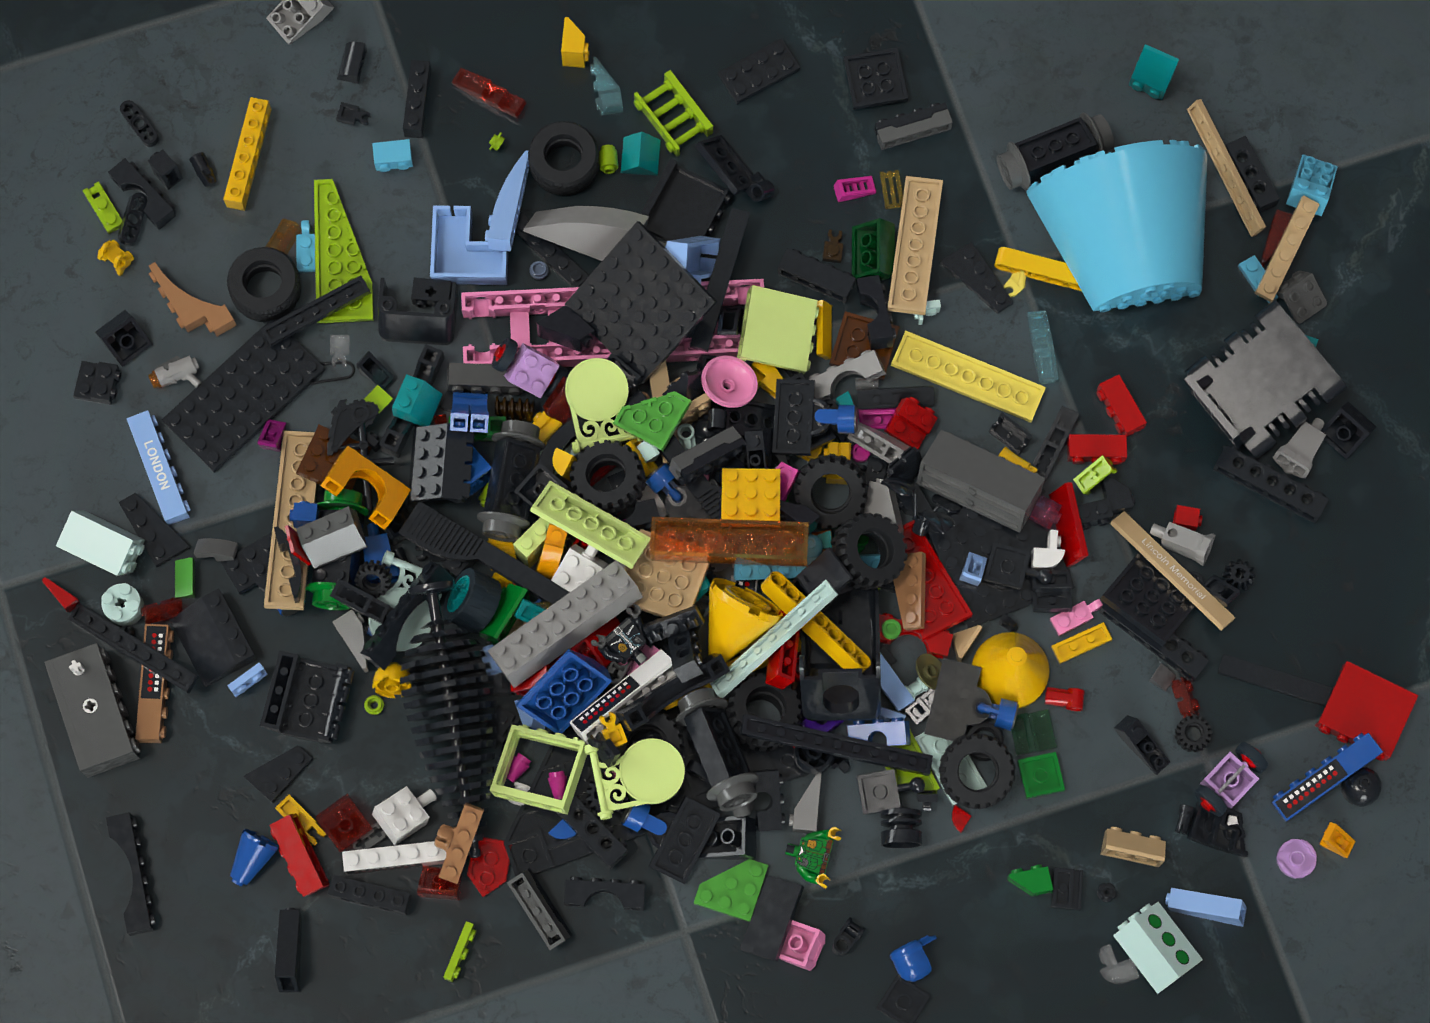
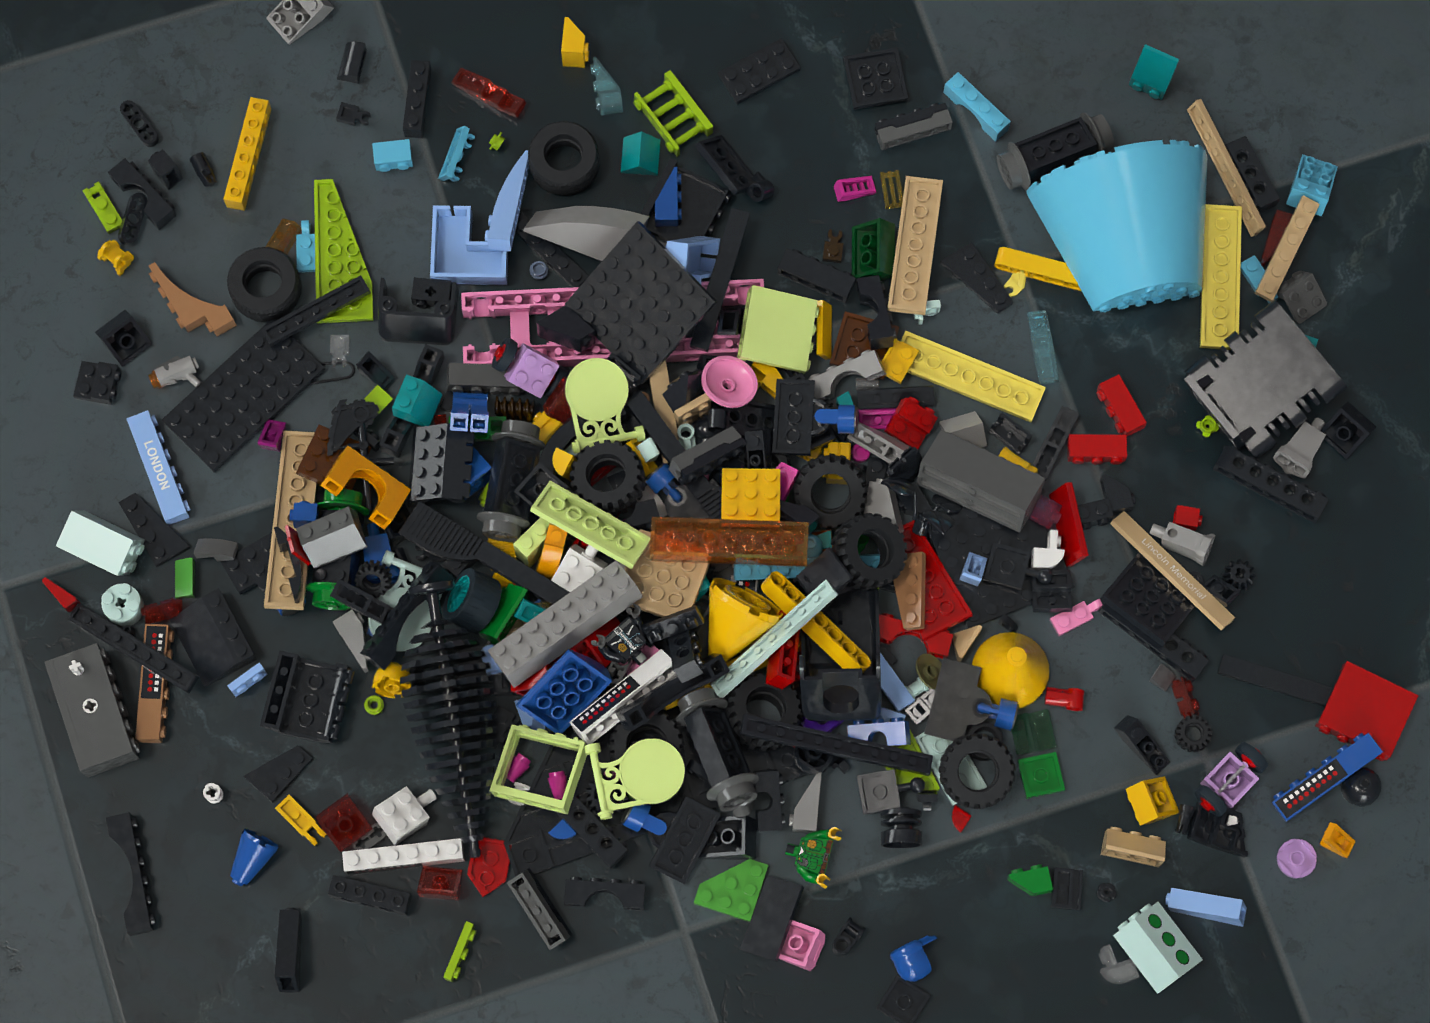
(208, 791): none -> white bush
(299, 855): red brick -> none
(455, 154): none -> medium azure plate
(458, 841): medium nougat plate -> none
(607, 750): black plate -> none
(608, 159): lime brick -> none
(613, 731): yellow plate -> none
(654, 418): bright green plate -> none
(667, 202): none -> blue slope
(891, 629): bright green tile -> none
(899, 360): none -> yellow plate
(965, 94): none -> medium azure arch
(966, 427): none -> light grey slope
(1081, 643): yellow tile -> none
(1094, 474): lime hinge -> none
(1152, 800): none -> yellow slope
(1208, 420): none -> lime plate
(1220, 275): none -> light yellow plate

